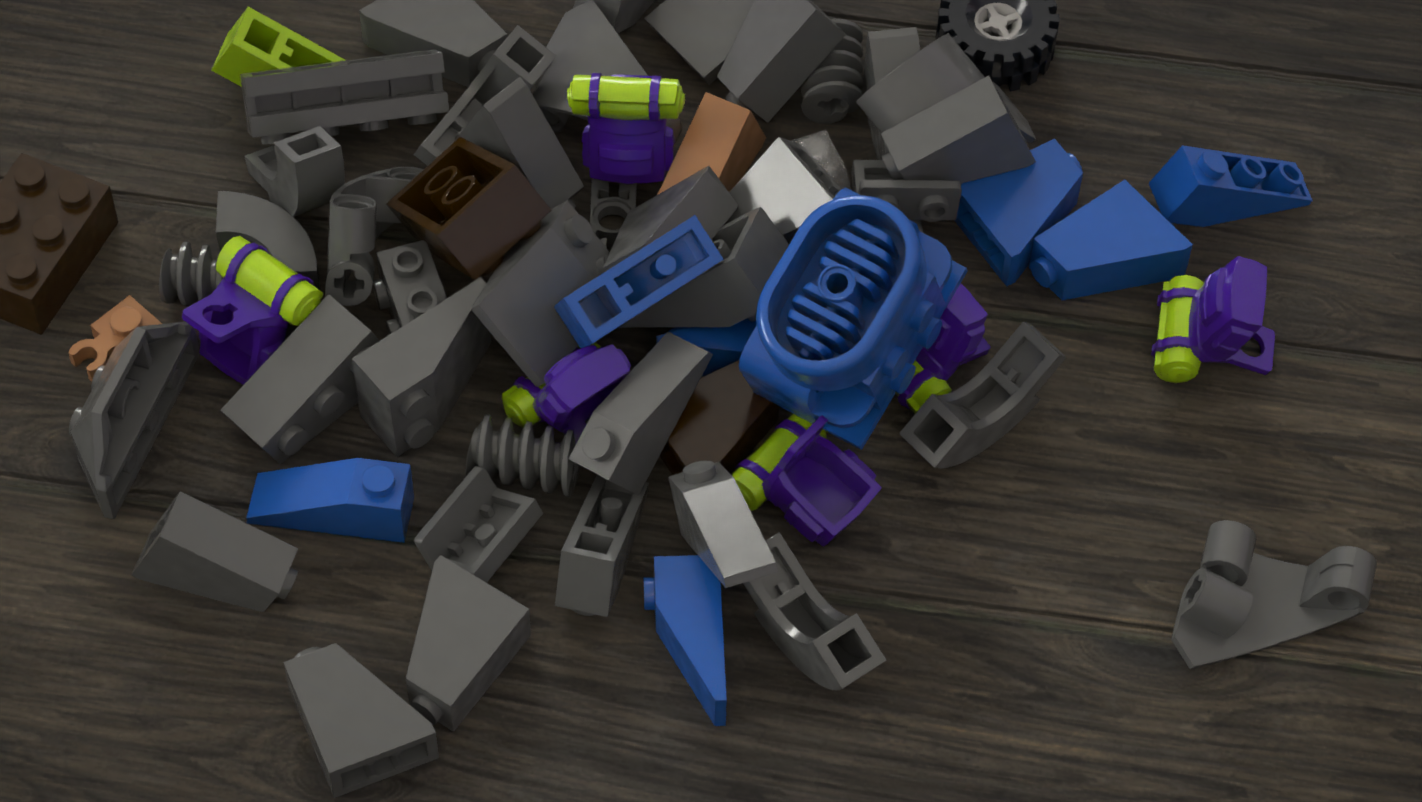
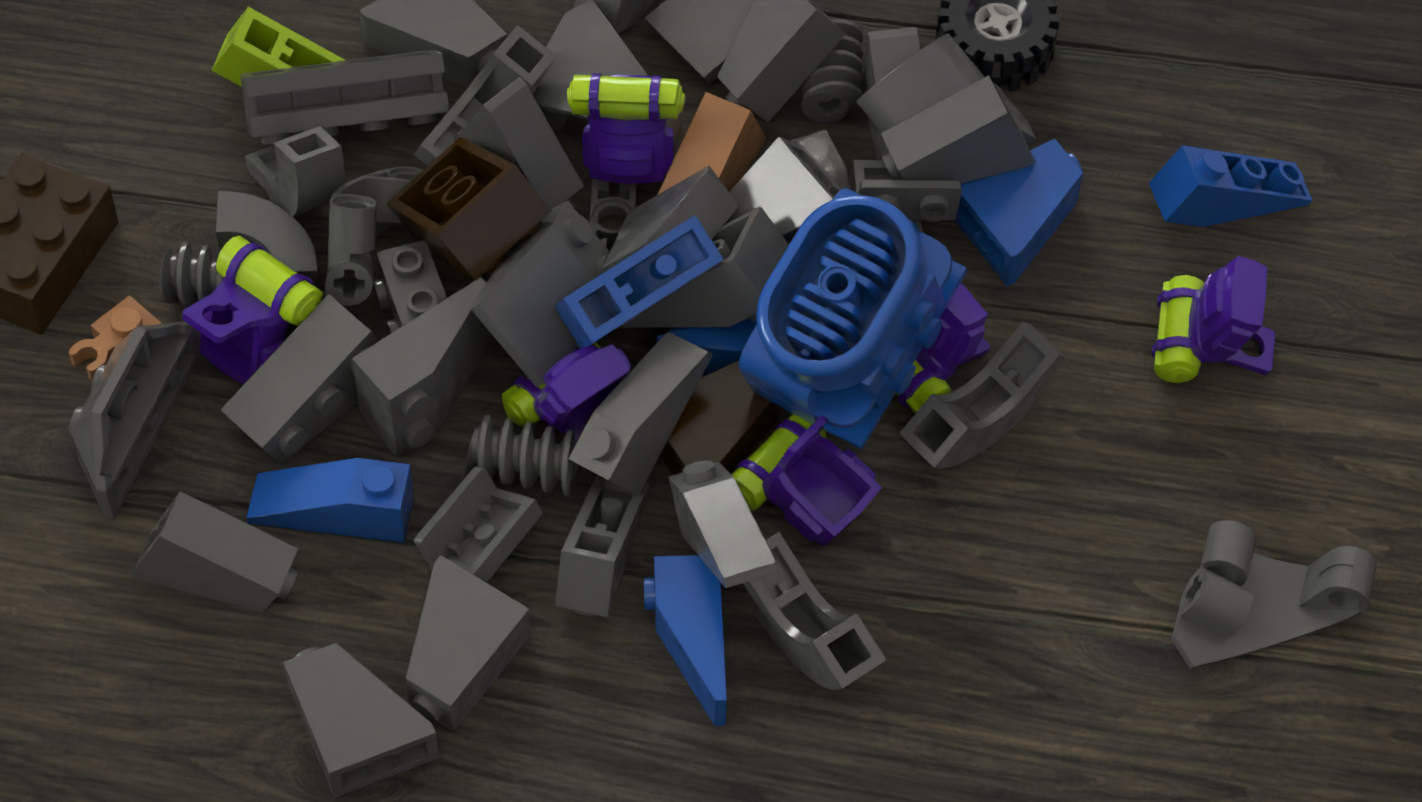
(1109, 247): blue slope -> none

